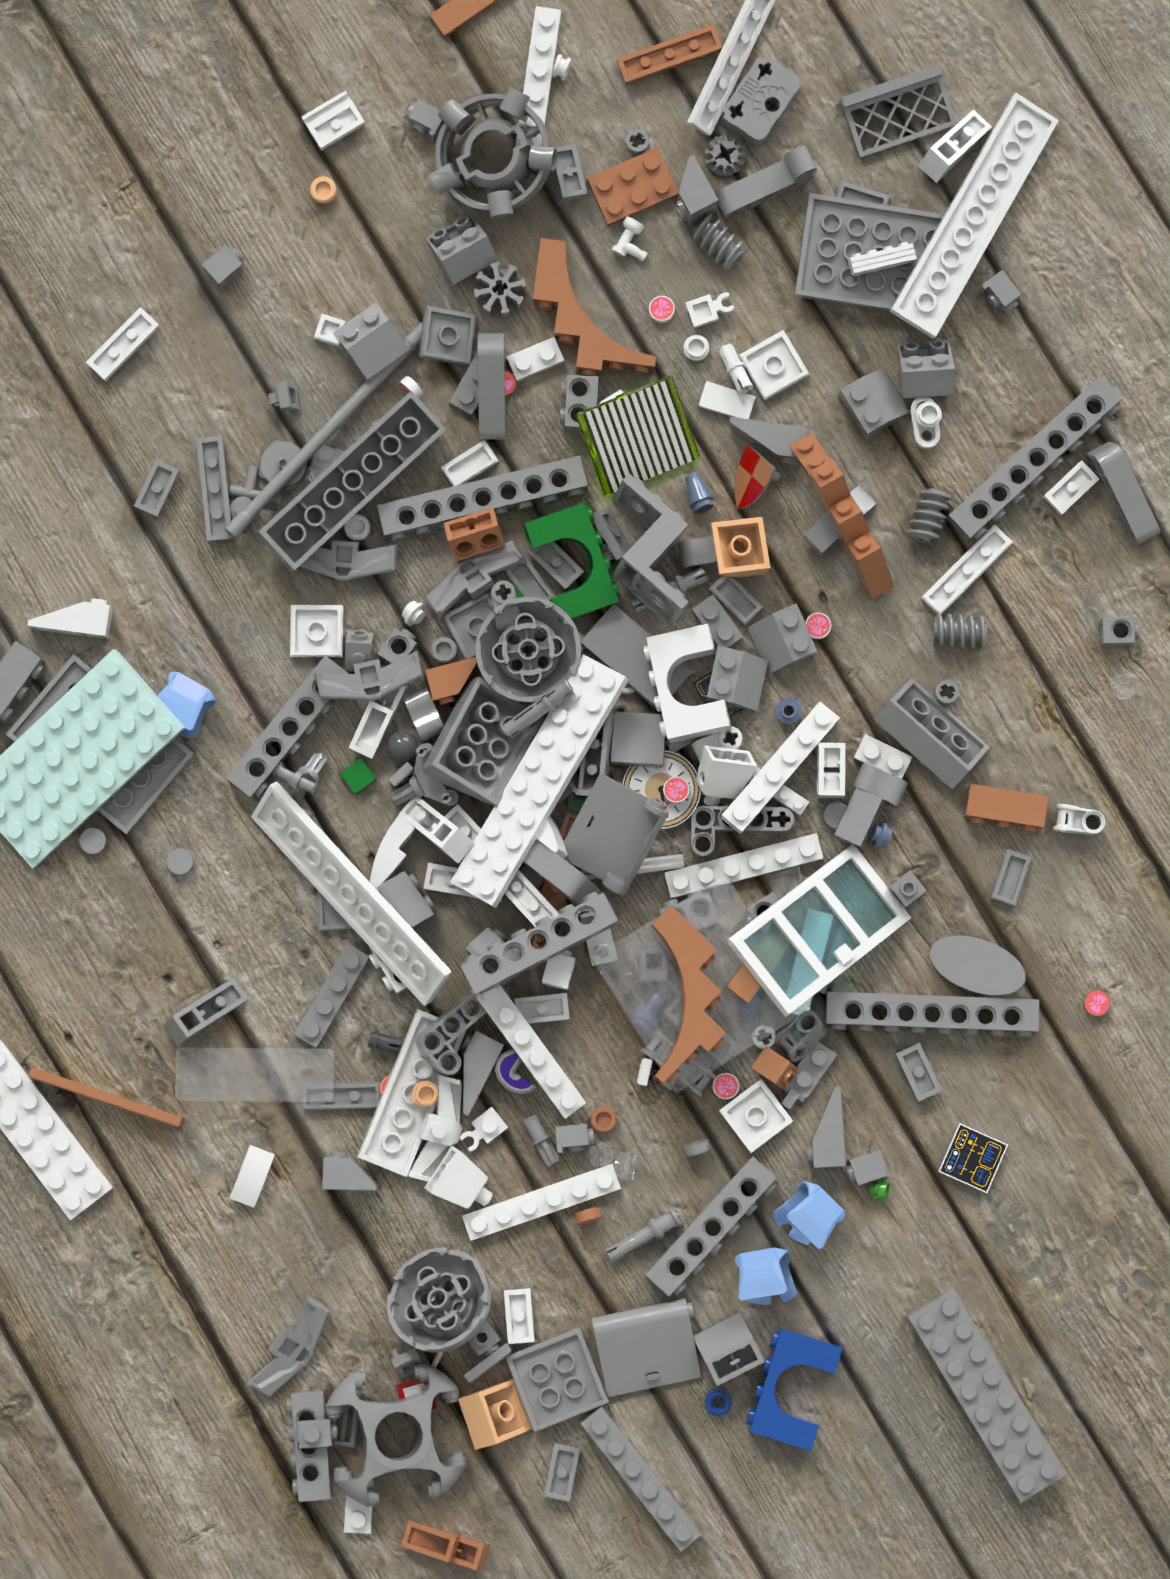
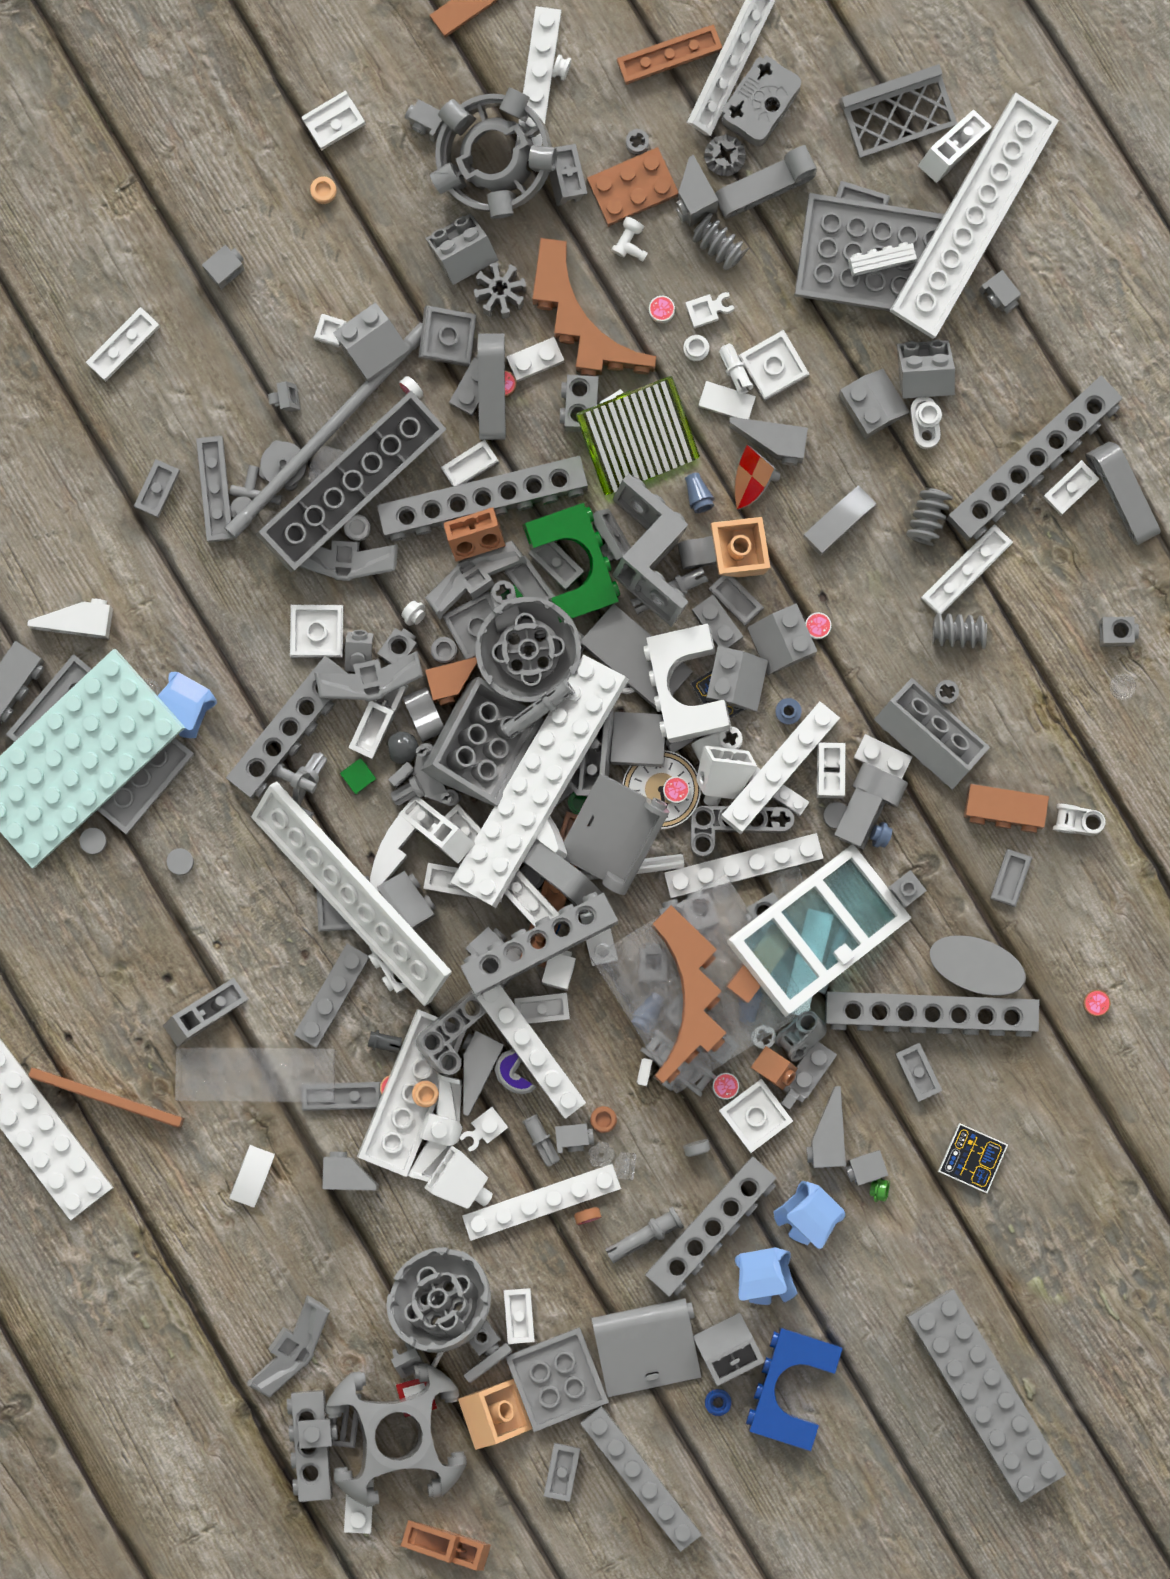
(845, 515): nougat arch -> none

